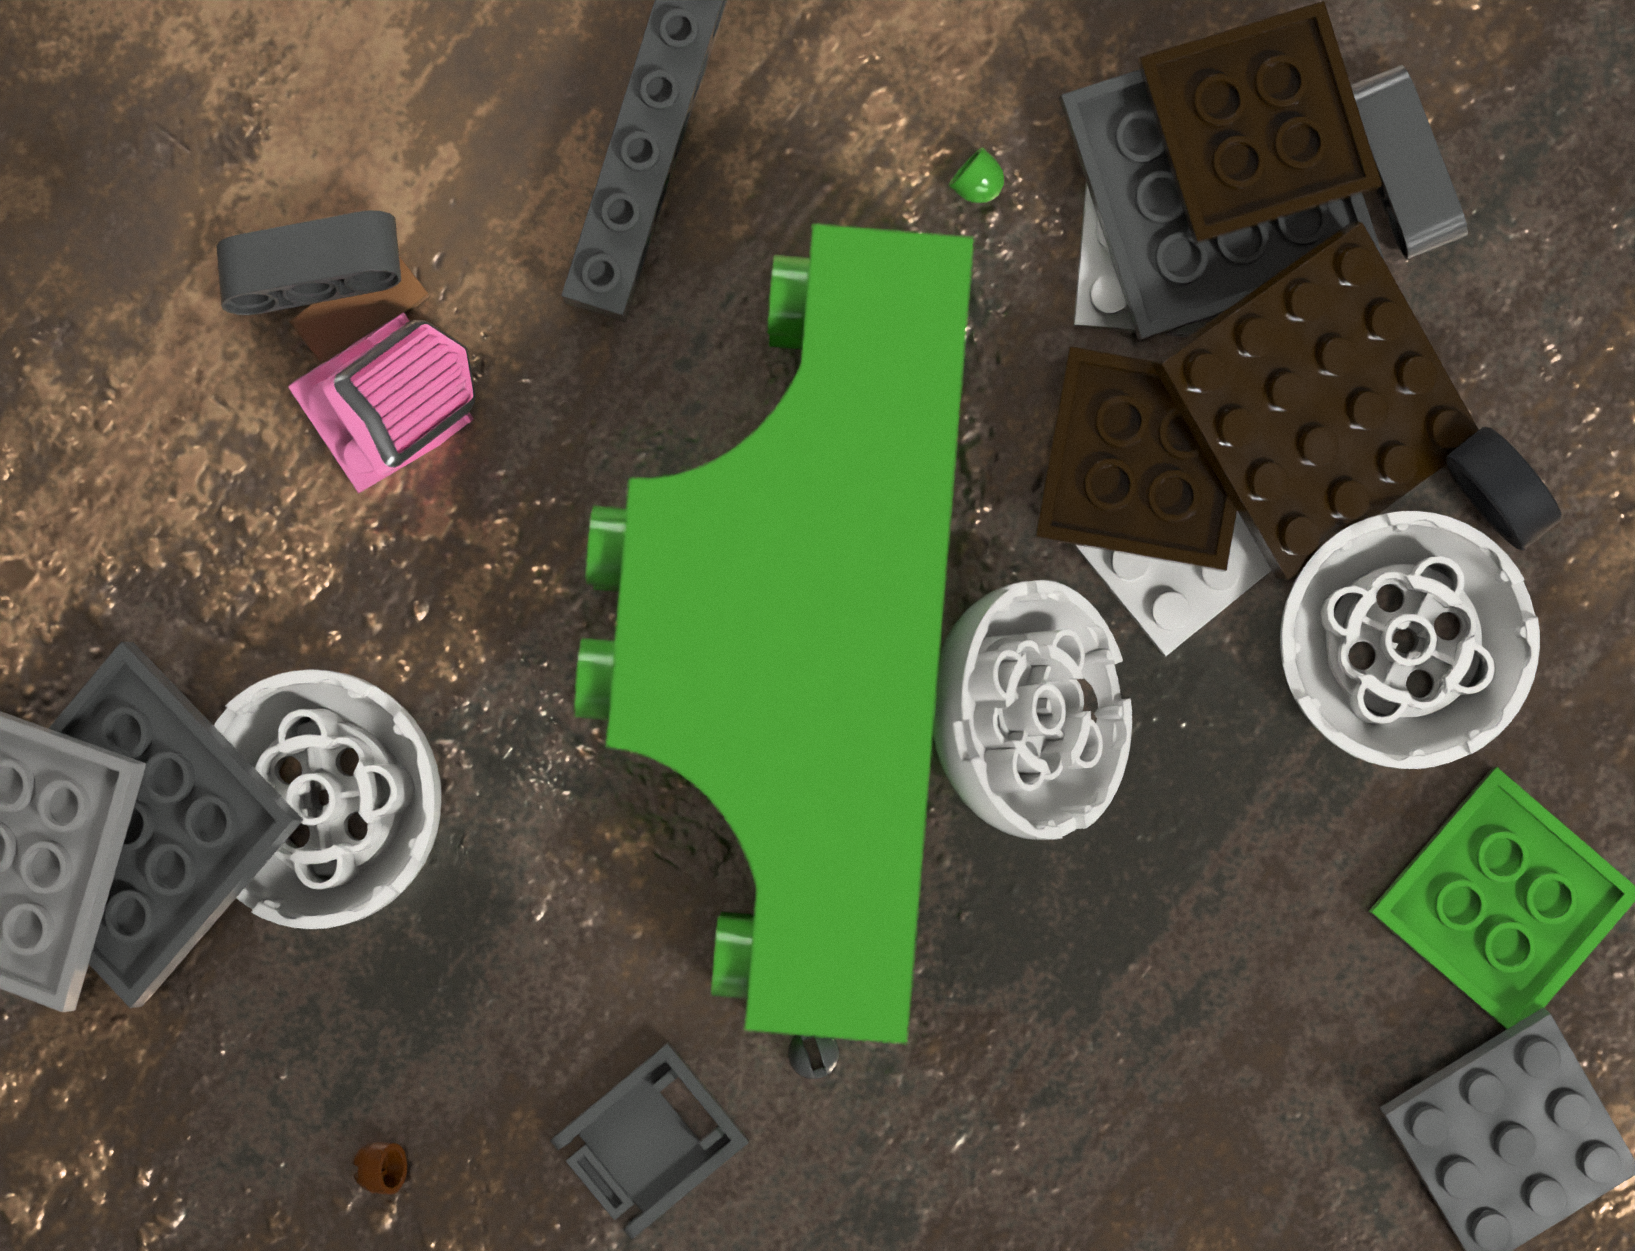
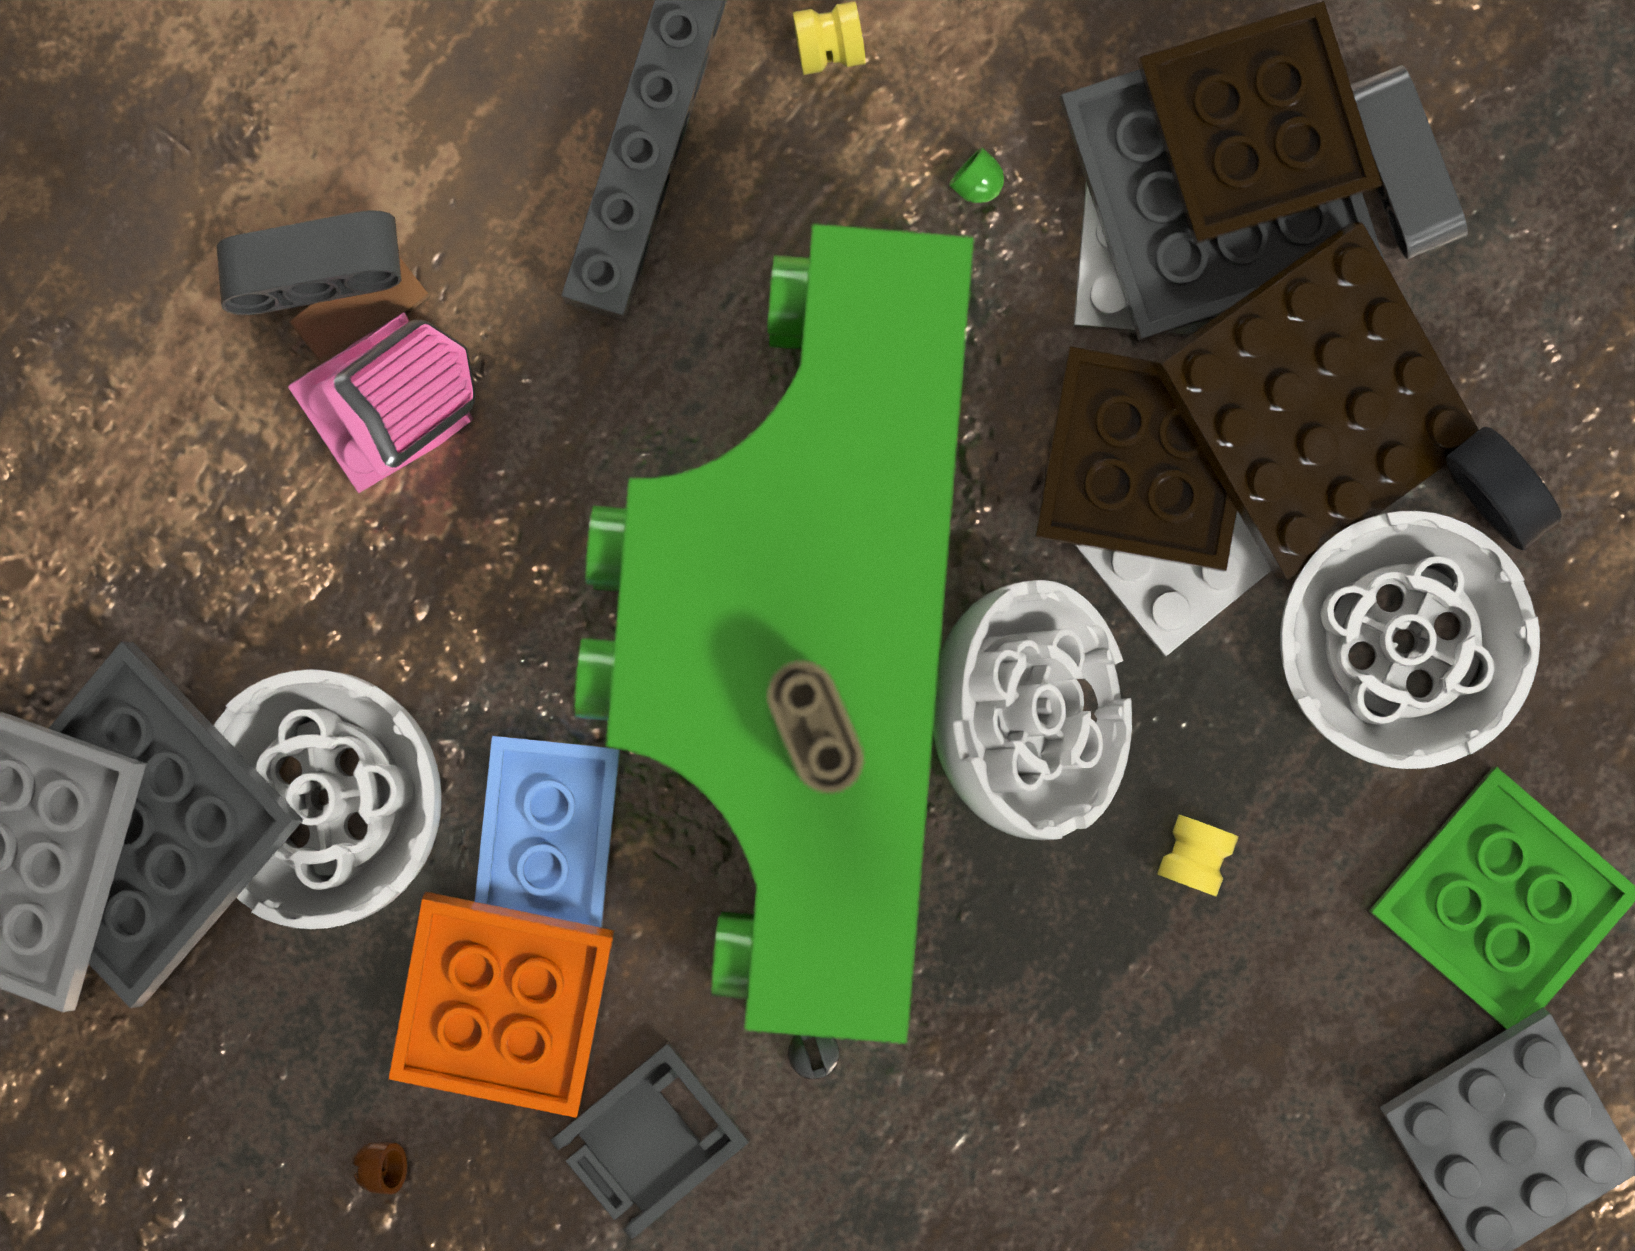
(501, 1004): none -> orange plate
(548, 828): none -> light blue plate
(815, 727): none -> dark tan brick
(829, 38): none -> light yellow wheel
(1197, 855): none -> light yellow wheel

